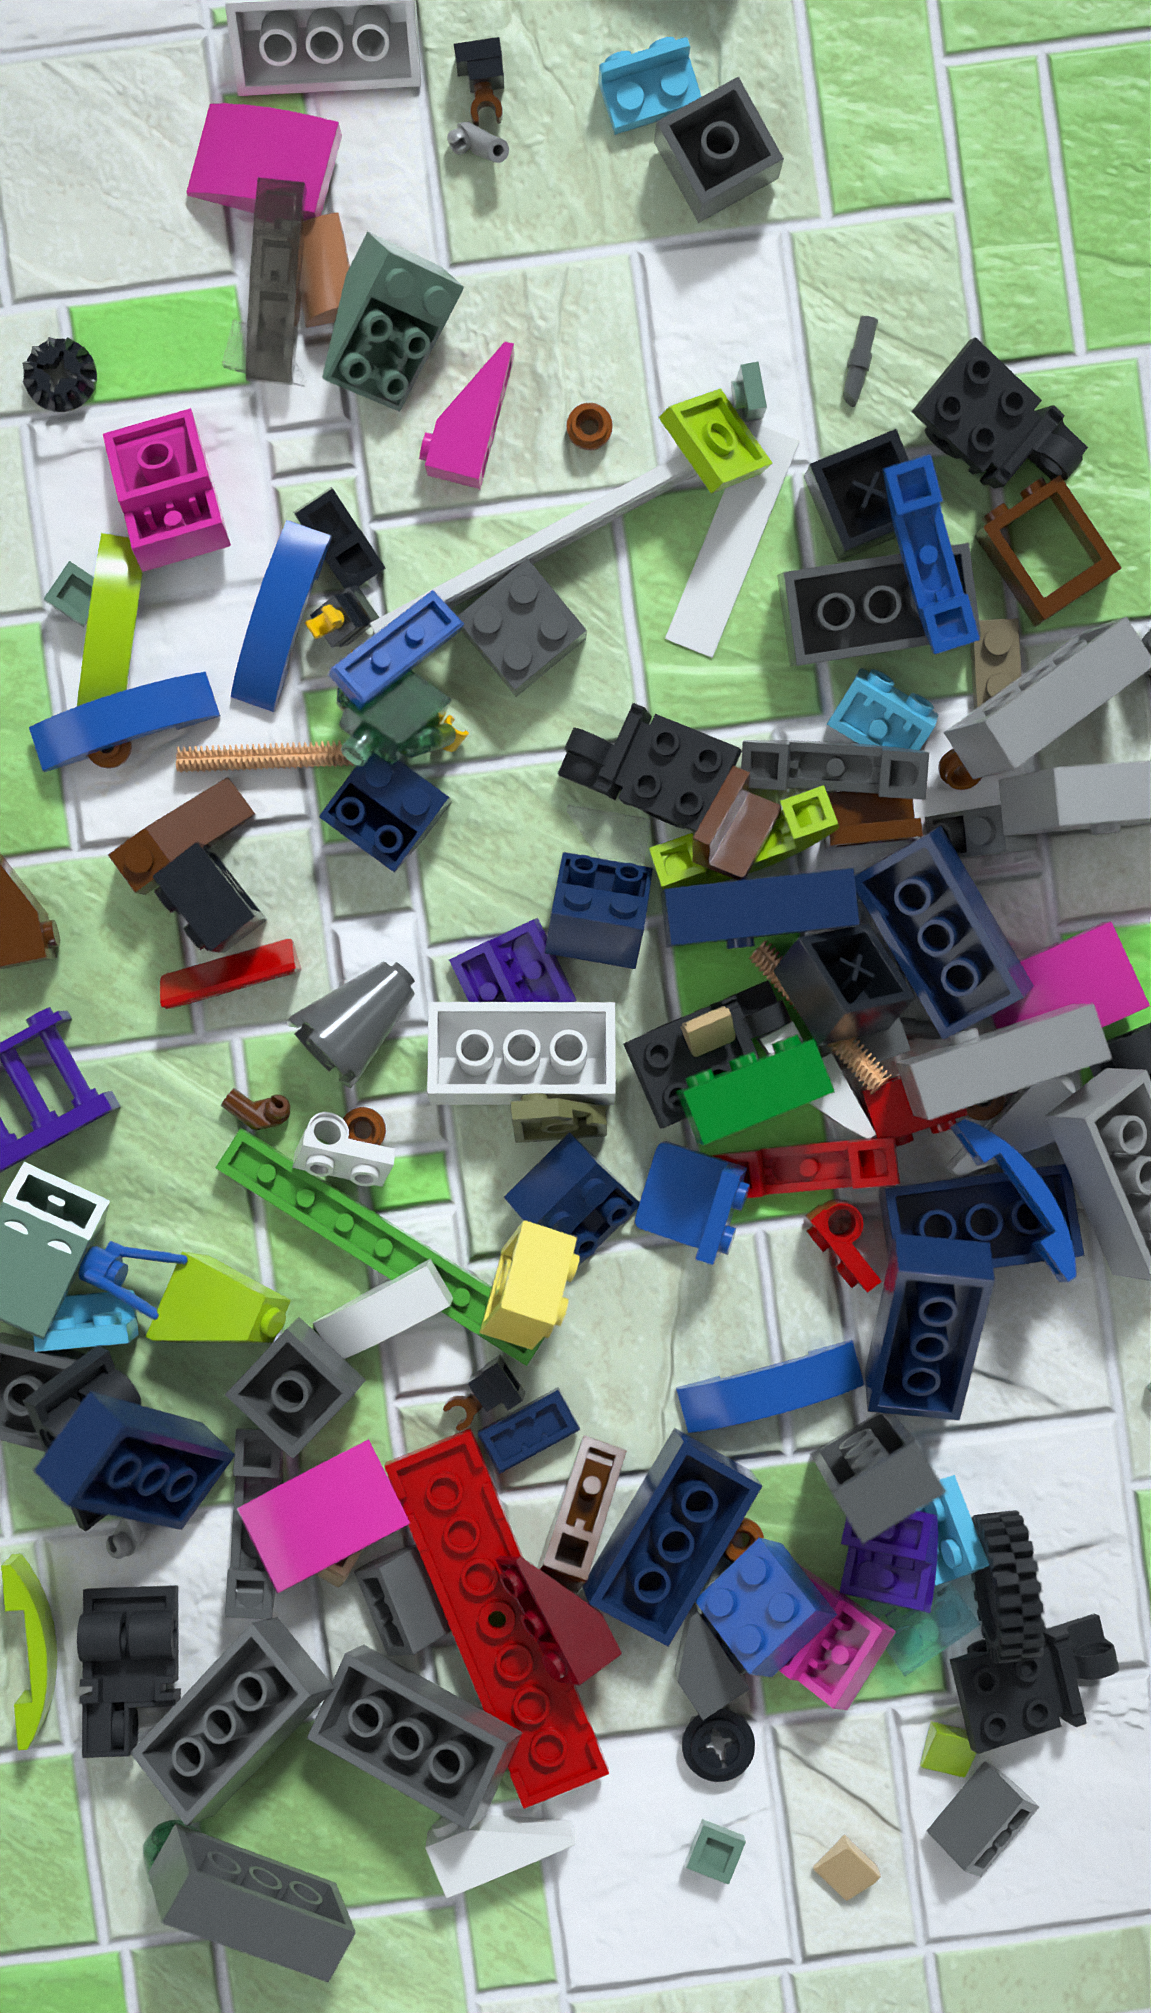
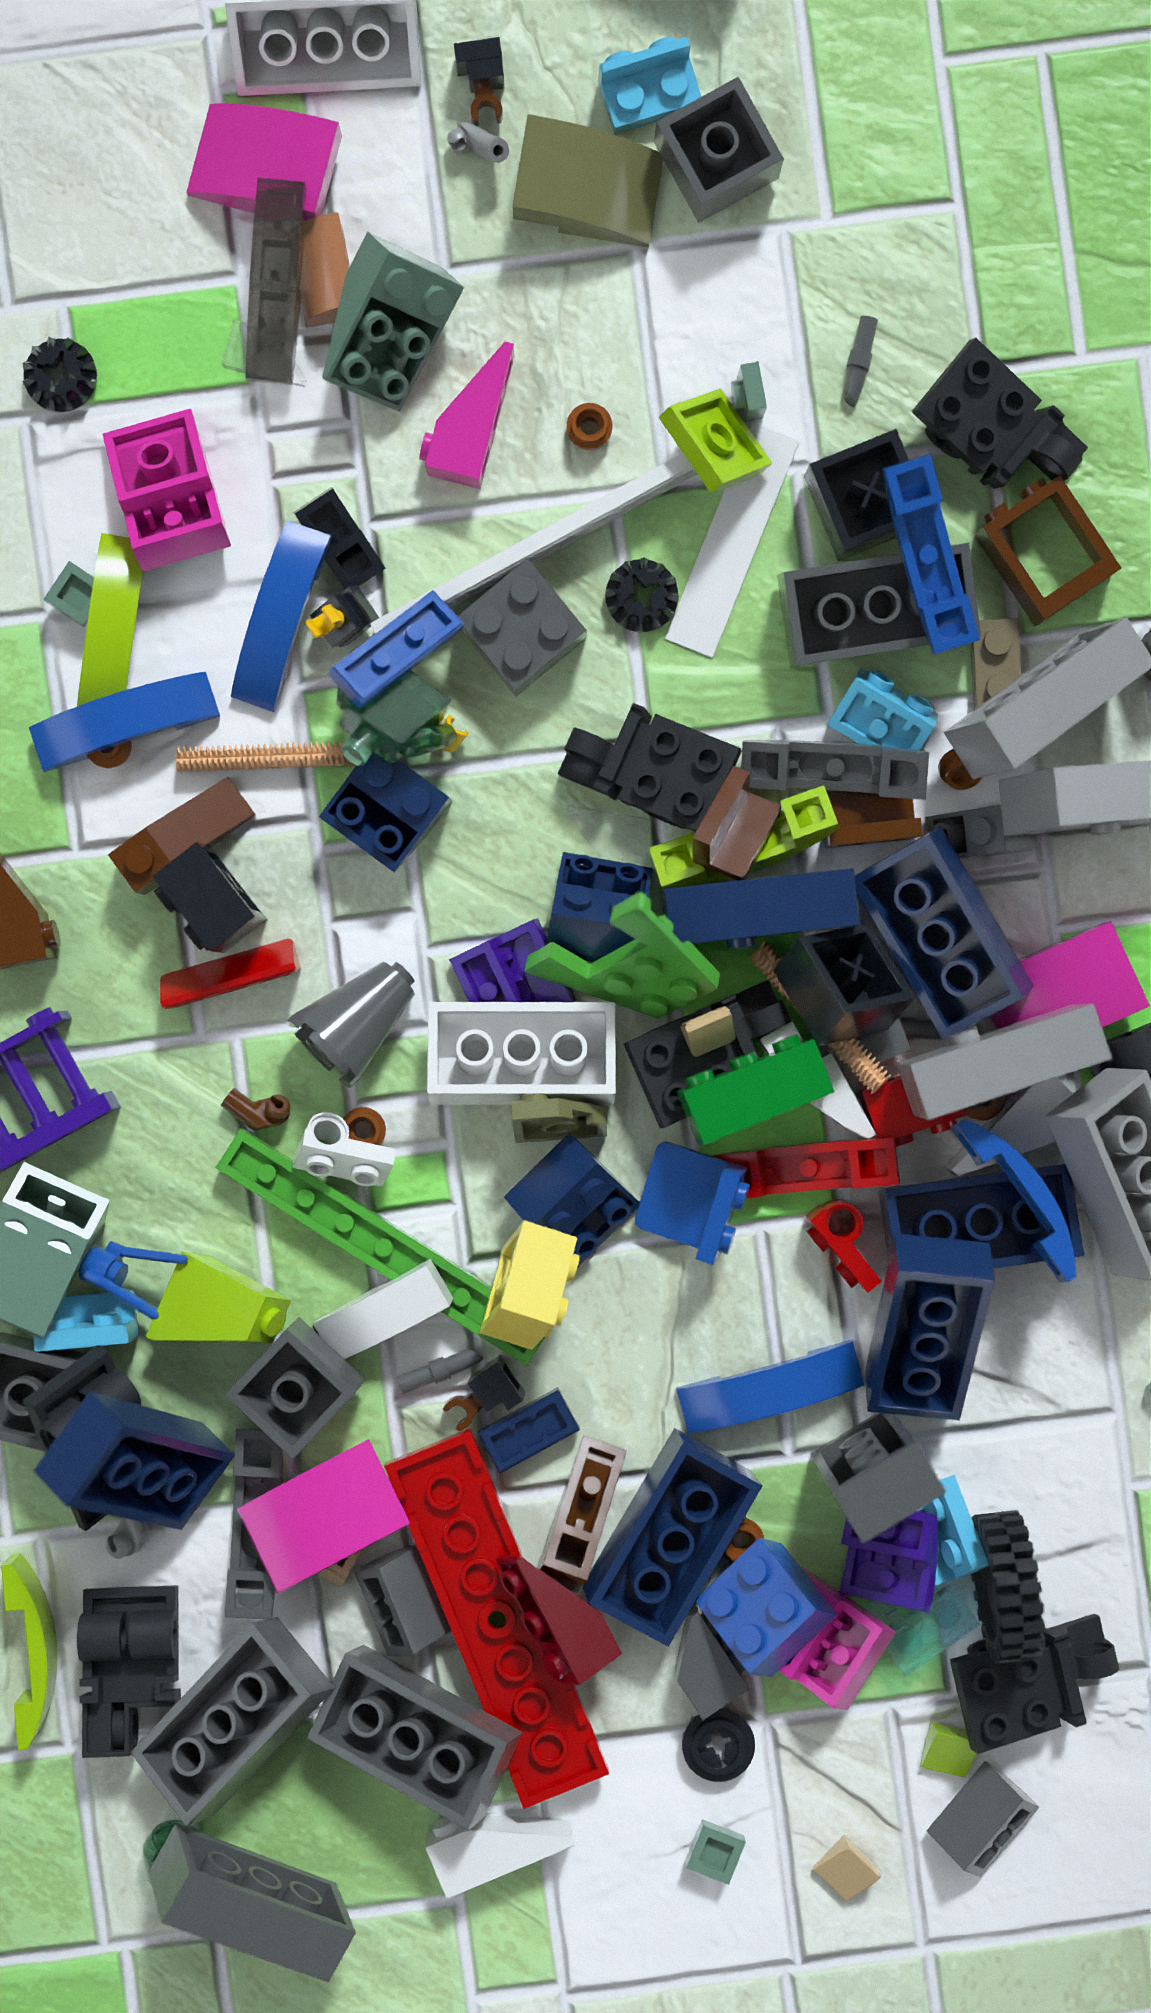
(438, 1370): none -> dark grey piece
(586, 182): none -> olive slope
(634, 615): none -> black gear
(646, 975): none -> bright green wing

